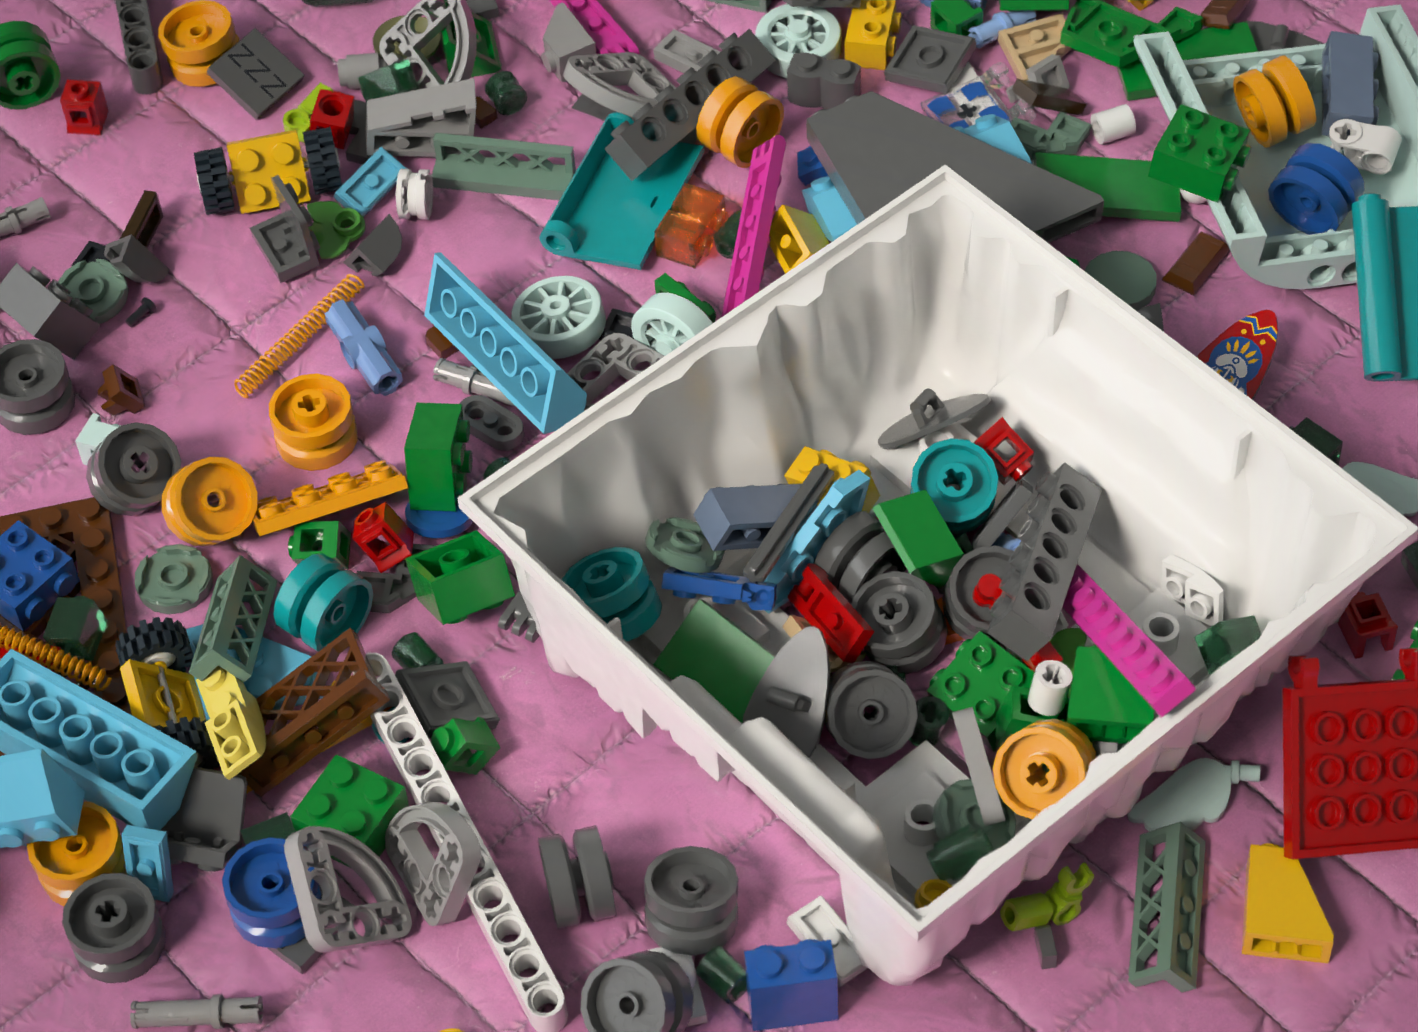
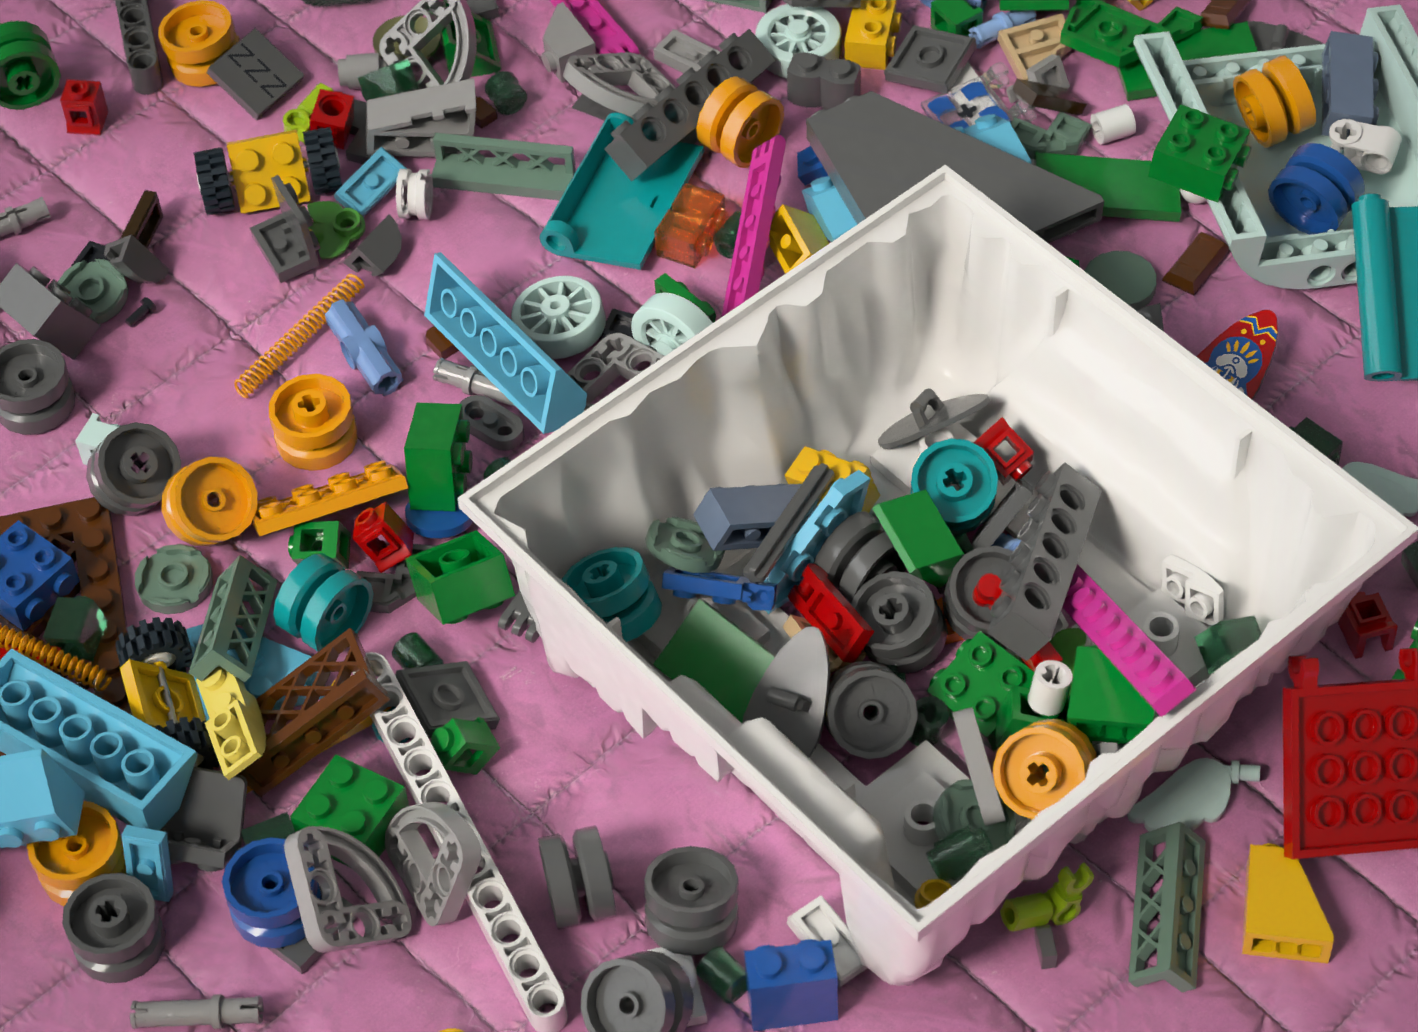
(120, 391): reddish brown tile -> none

